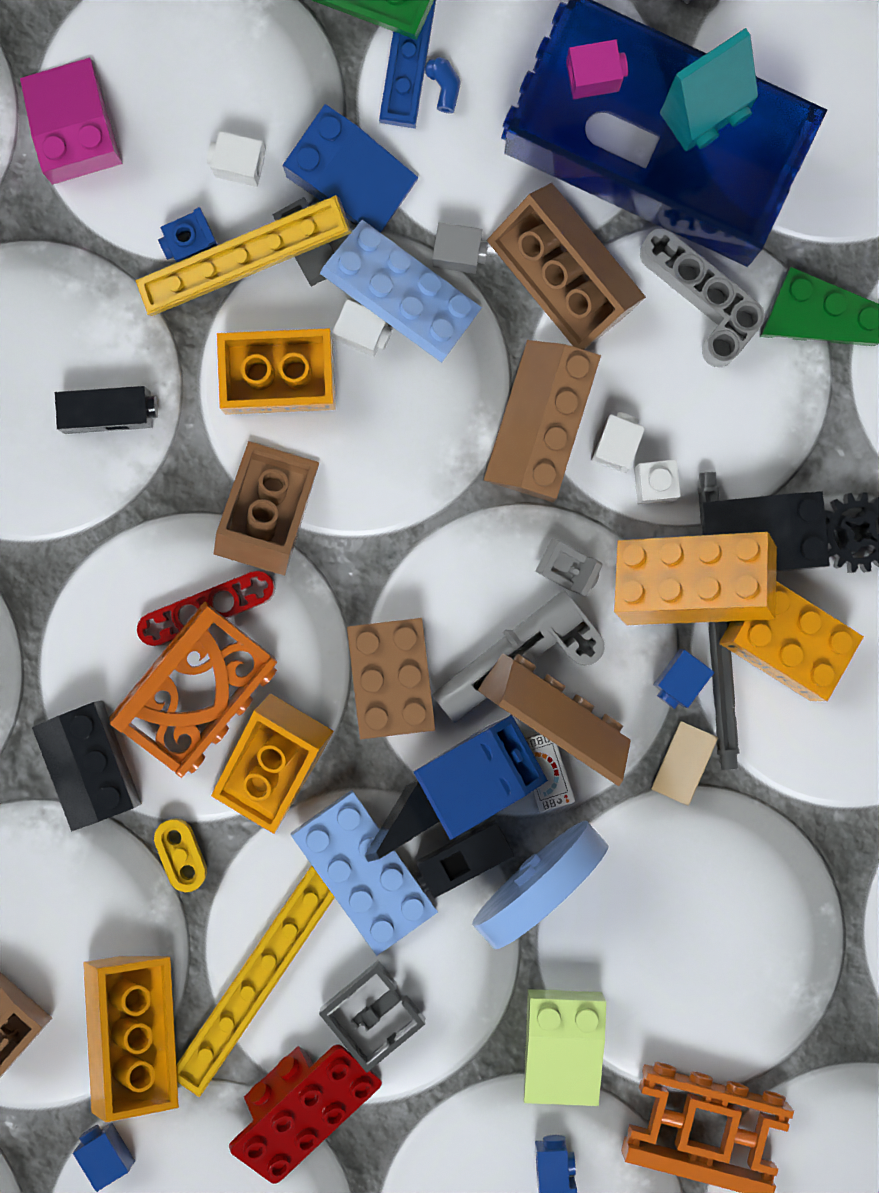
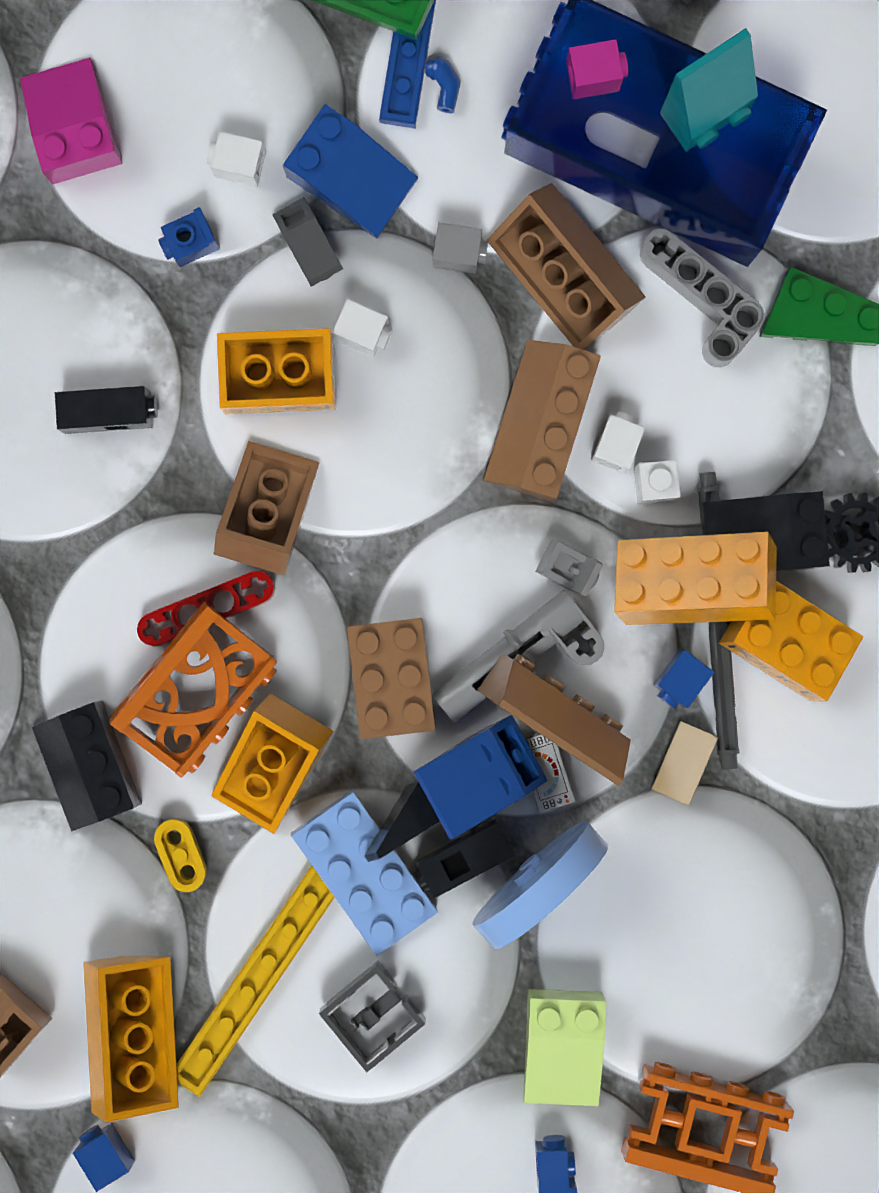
(243, 256): yellow tile -> none
(300, 1108): red bracket -> none
(400, 290): light blue plate -> none

